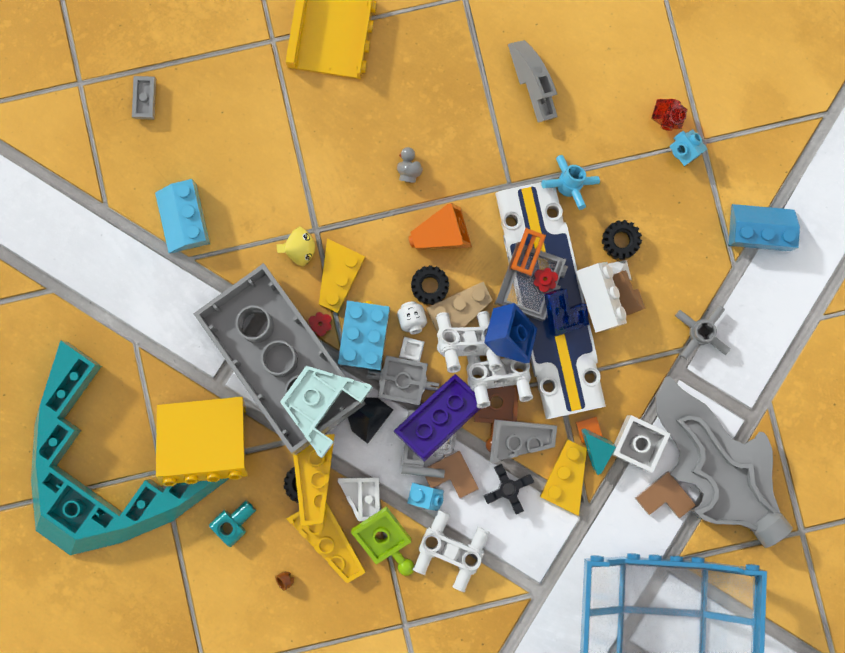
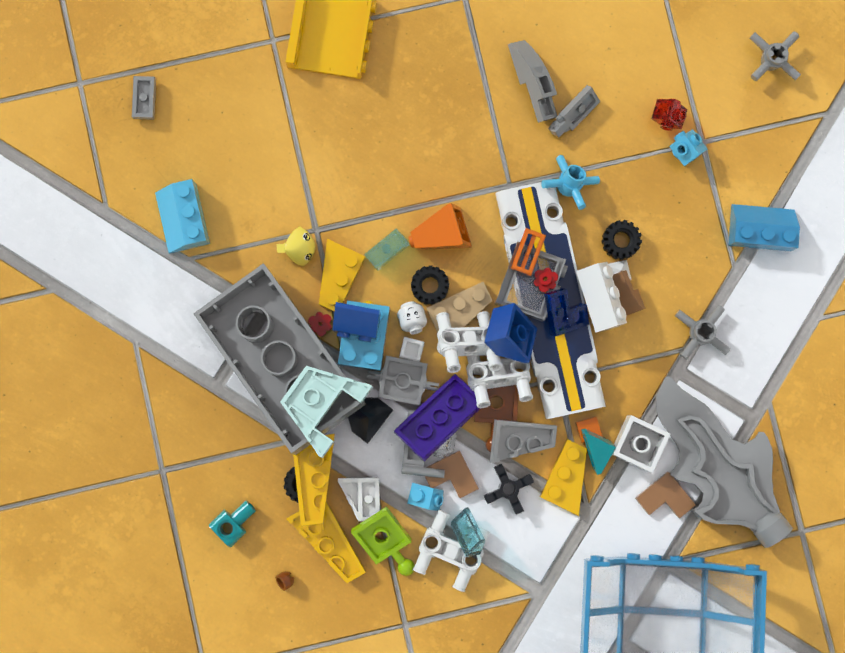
(63, 506): teal piece -> none
(200, 441): yellow panel -> none
(356, 321): none -> blue slope
(387, 249): none -> clear light blue slope
(409, 170): light grey animal -> none
(468, 533): none -> clear light blue slope
(575, 112): none -> light grey hinge
(780, 51): none -> light grey bar

